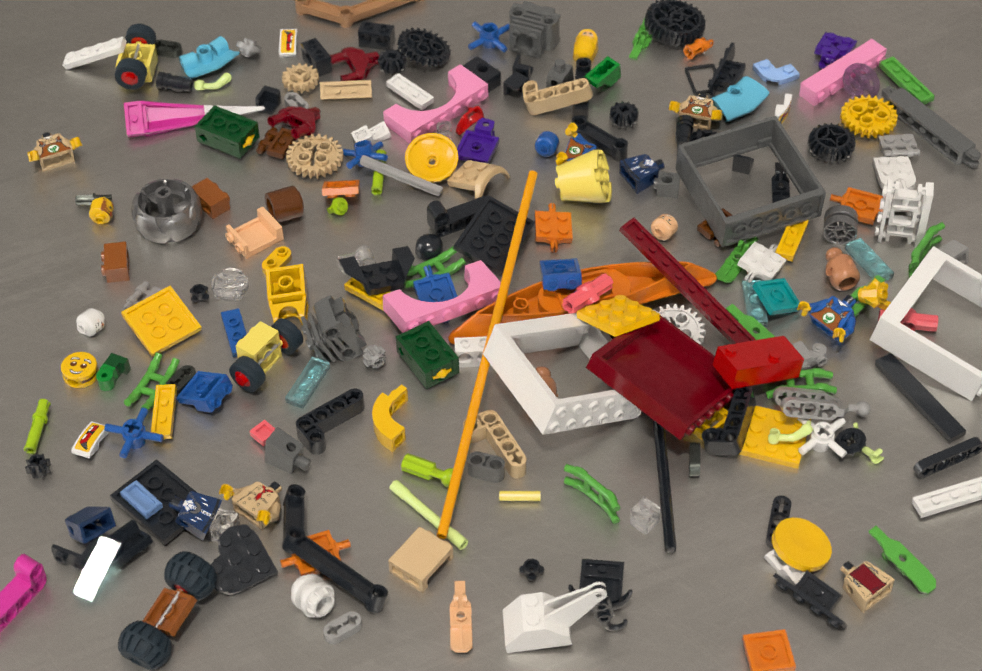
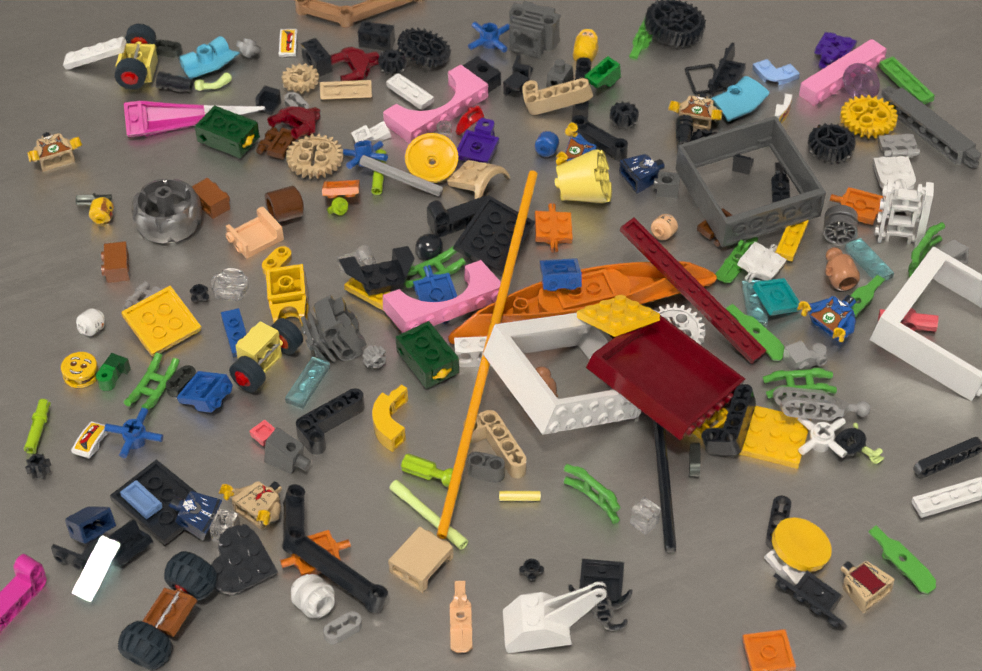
(164, 410): yellow plate -> none
(587, 293): coral piece -> none
(699, 46): orange piece -> none
(758, 362): red brick -> none
(775, 436): yellowish green piece -> none
(875, 294): yellow rock -> none
(920, 397): black tile -> none

